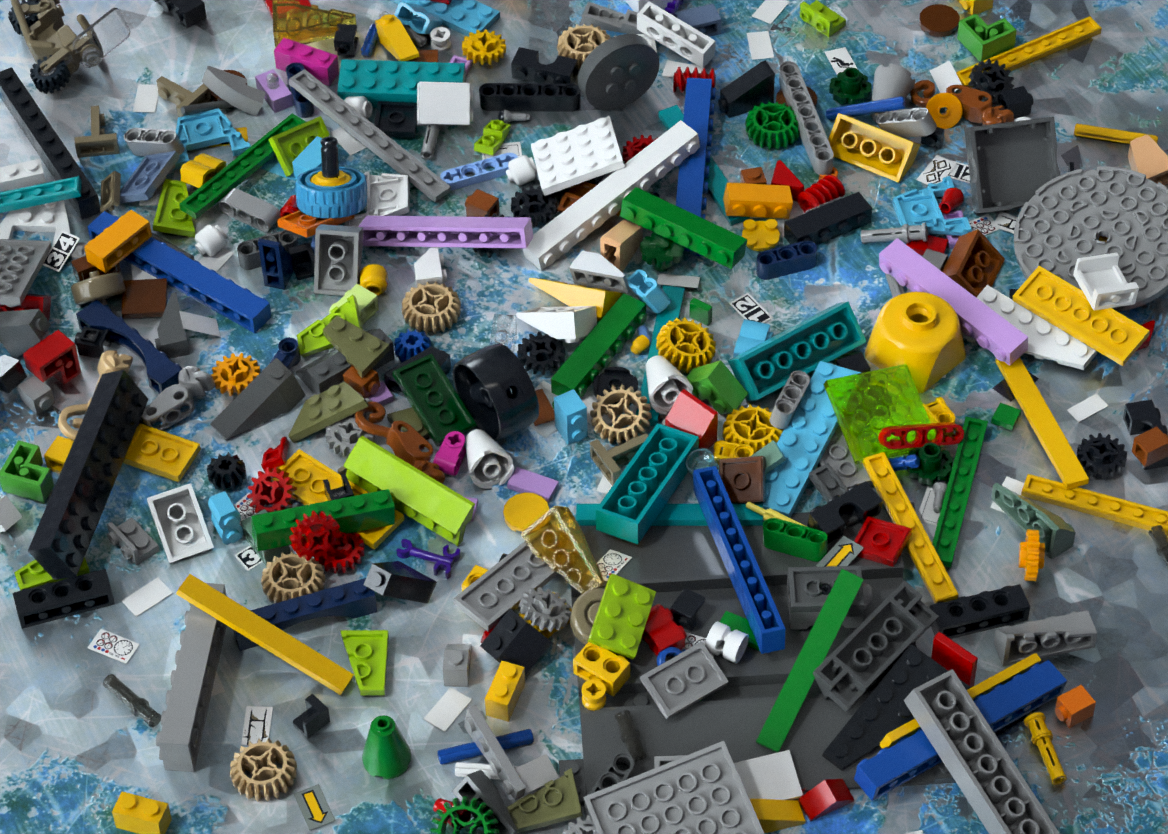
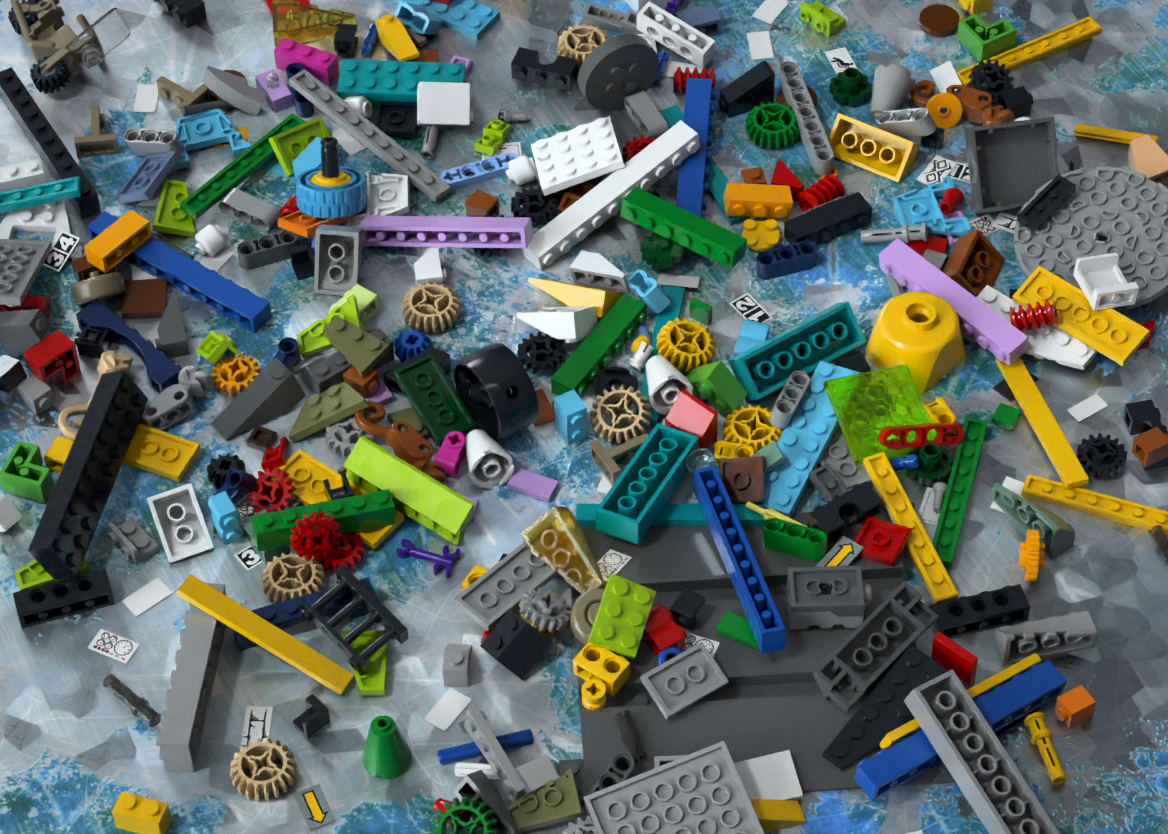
(110, 192): dark tan tile -> none
(199, 323): white sticker -> none
(201, 169): yellow brick -> none
(214, 347): none -> lime bracket
(237, 483): none -> dark blue piece
(261, 438): none -> dark brown tile
(275, 264): dark blue slope -> none
(361, 598): none -> black fence
(374, 278): yellow head -> none
(399, 581): black slope -> none
(440, 39): white wheel -> none
(484, 47): yellow gear -> none
(505, 691): yellow brick -> none
(524, 510): yellow tile -> none
(530, 97): black beam -> none
(621, 243): light nougat slope -> none
(641, 357): none -> white pin
(645, 115): none -> light grey beam
(663, 59): none -> blue axle
(726, 642): white wheel -> none
(811, 656): green tile -> none
(825, 798): red slope -> none
(867, 107): blue axle -> none
(1034, 316): none -> red piece
(1046, 202): none -> black plate

